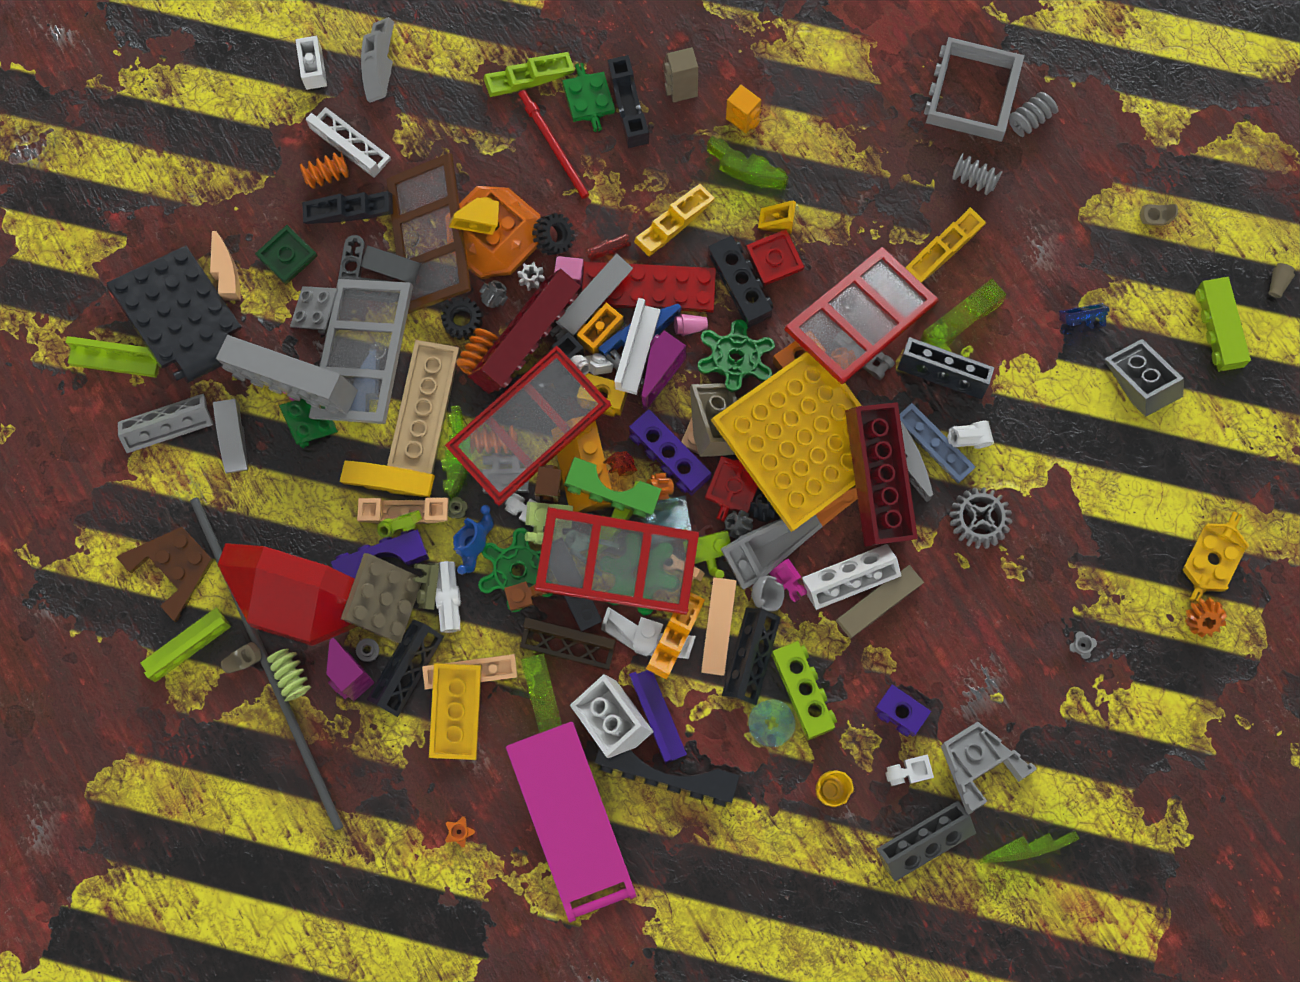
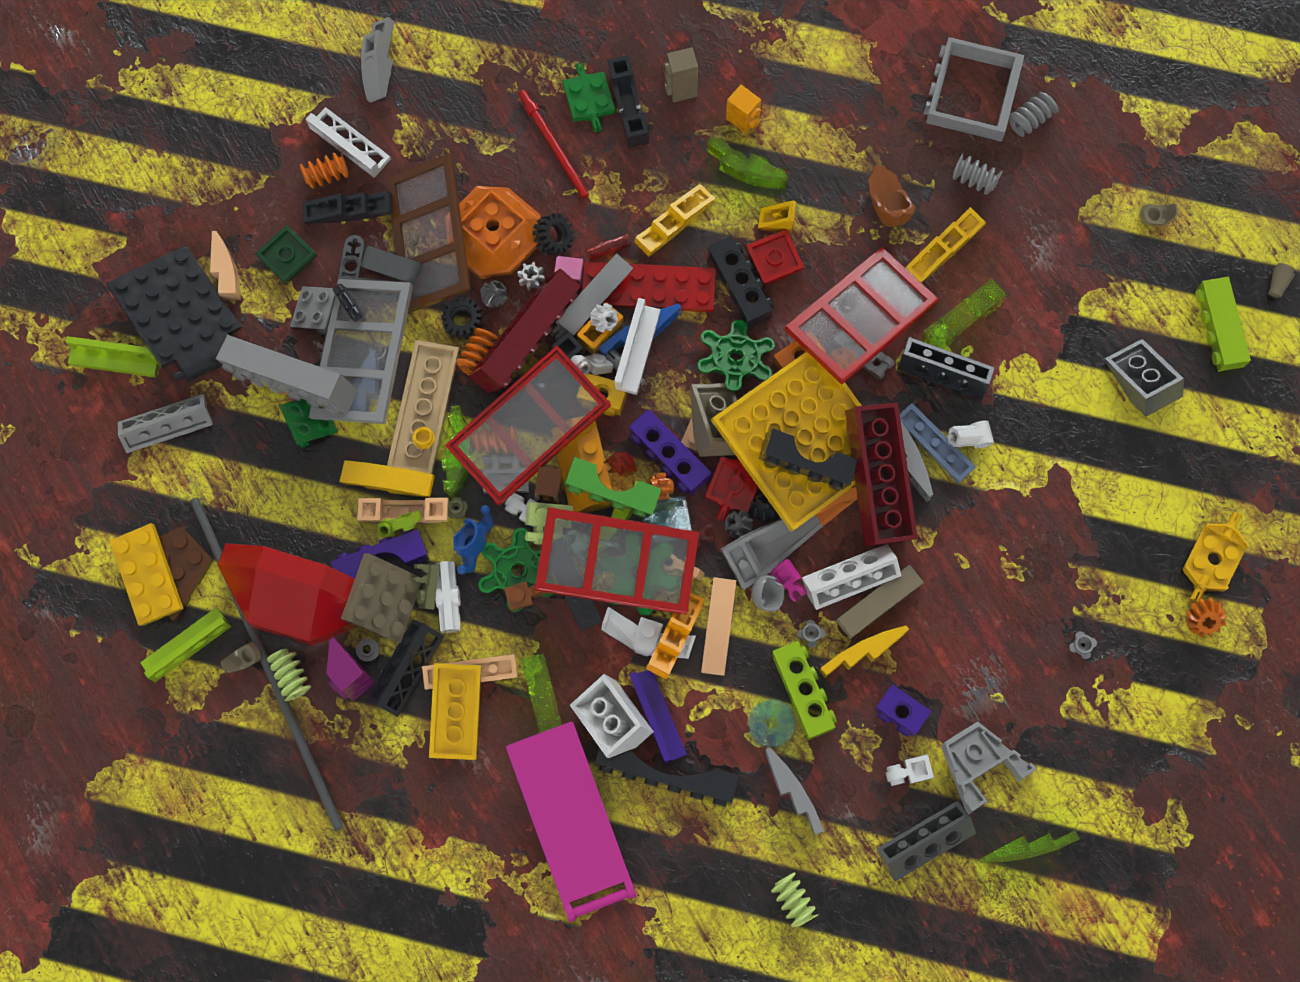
(146, 574): none -> yellow plate
(230, 435): light grey slope -> none
(311, 62): white brick -> none
(347, 302): none -> black axle
(423, 438): none -> yellow plate
(454, 827): orange plate -> none
(477, 216): yellow slope -> none
(529, 74): lime slope -> none
(571, 635): dark brown fence -> none
(603, 317): none -> white gear
(663, 362): magenta slope -> none
(689, 324): bright pink cone -> none
(710, 548): lime plate -> none
(747, 653): black fence -> none
(781, 451): none -> black arch
(788, 784): none -> light grey slope
(794, 900): none -> yellowish green piece
(817, 633): none -> light grey plate
(834, 788): yellow hair -> none
(870, 647): none -> yellow slope
(889, 198): none -> dark orange hair
(974, 512): light grey gear -> none
(1089, 313): clear blue plate -> none

